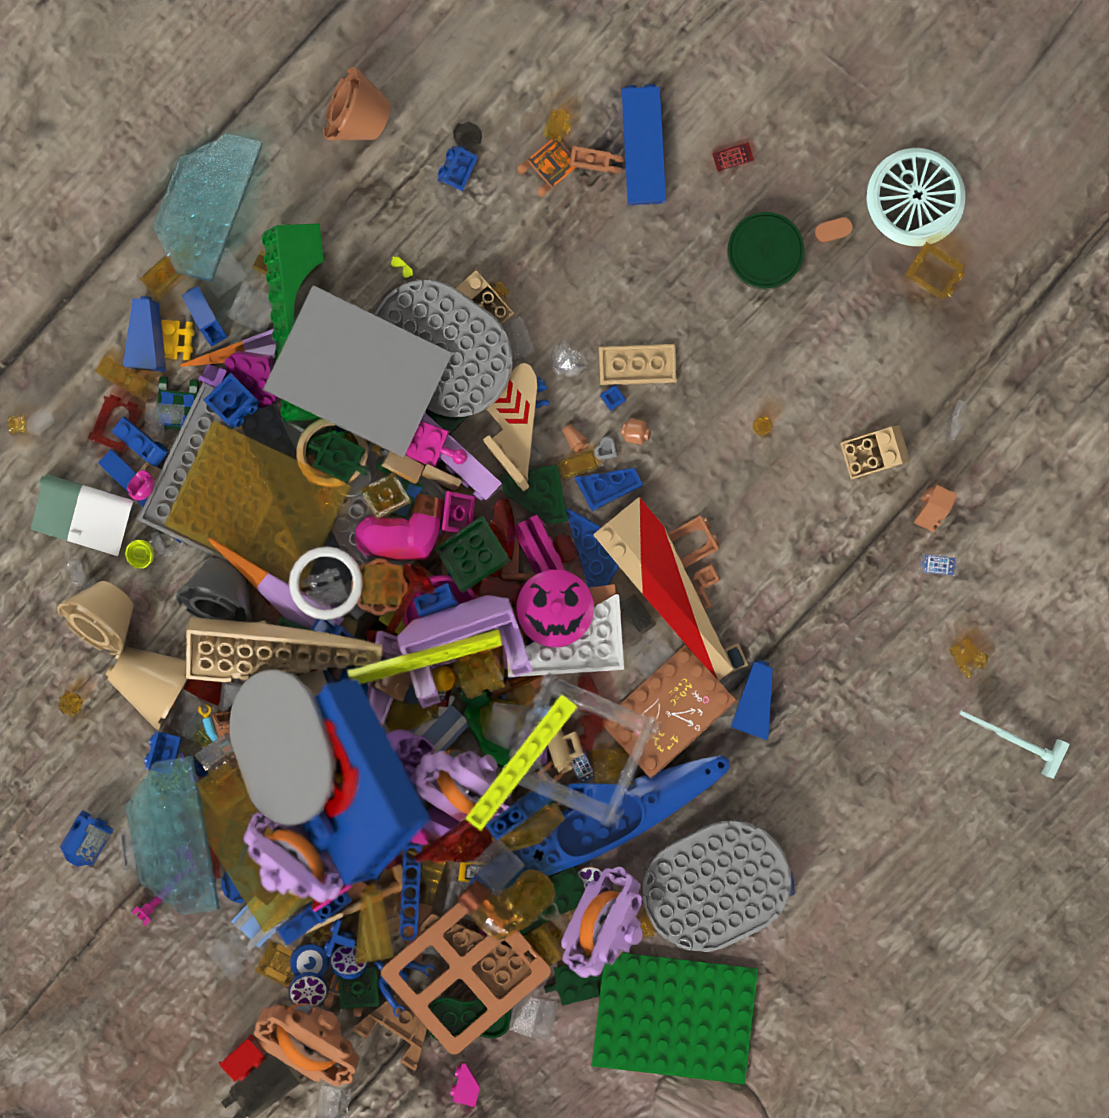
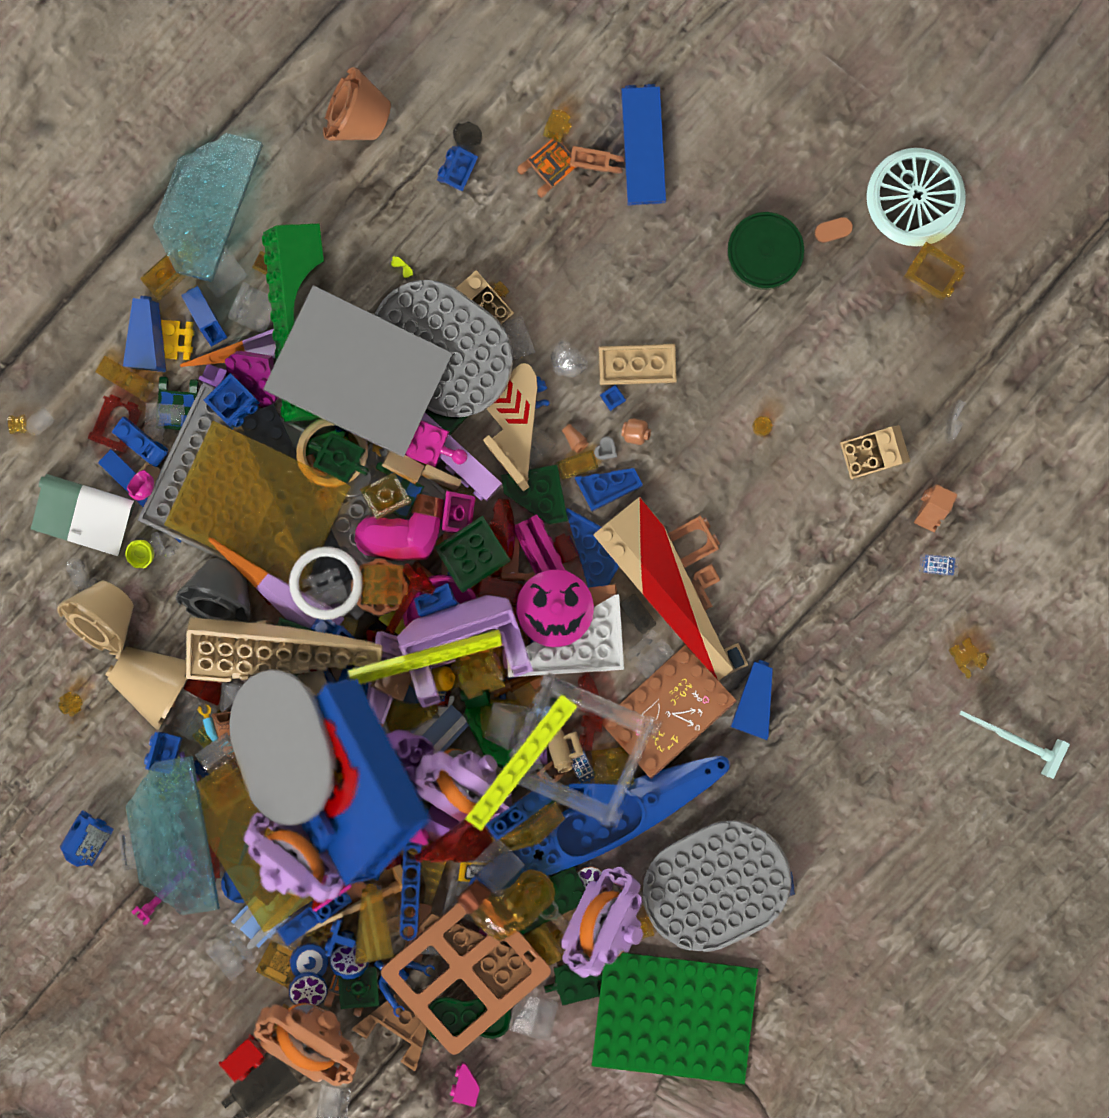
(732, 157): clear red tile -> none

